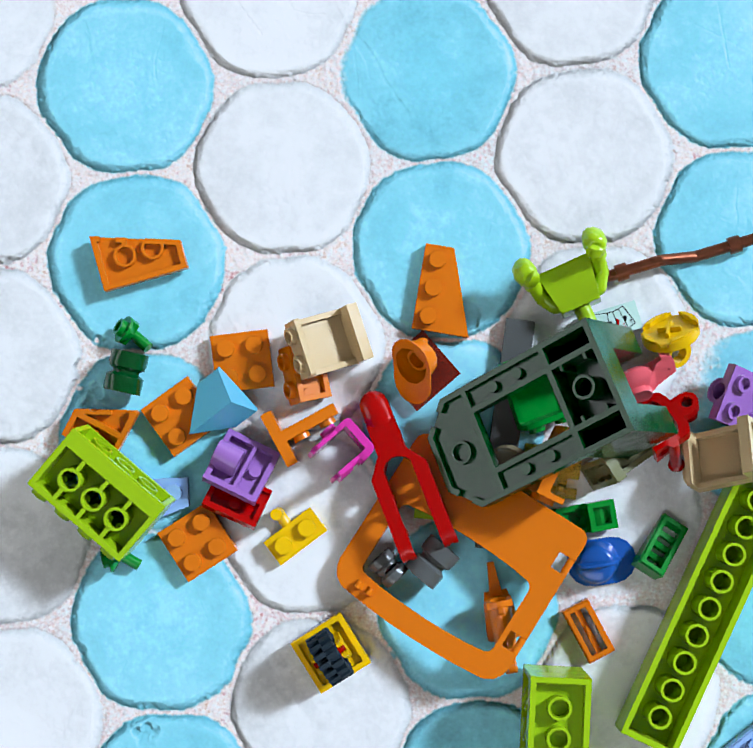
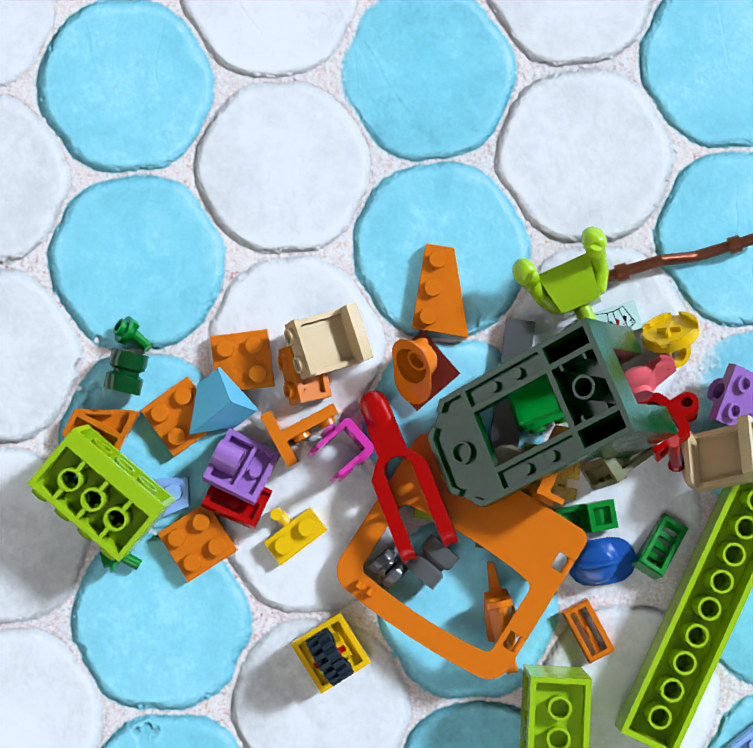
(134, 261): orange wing -> none

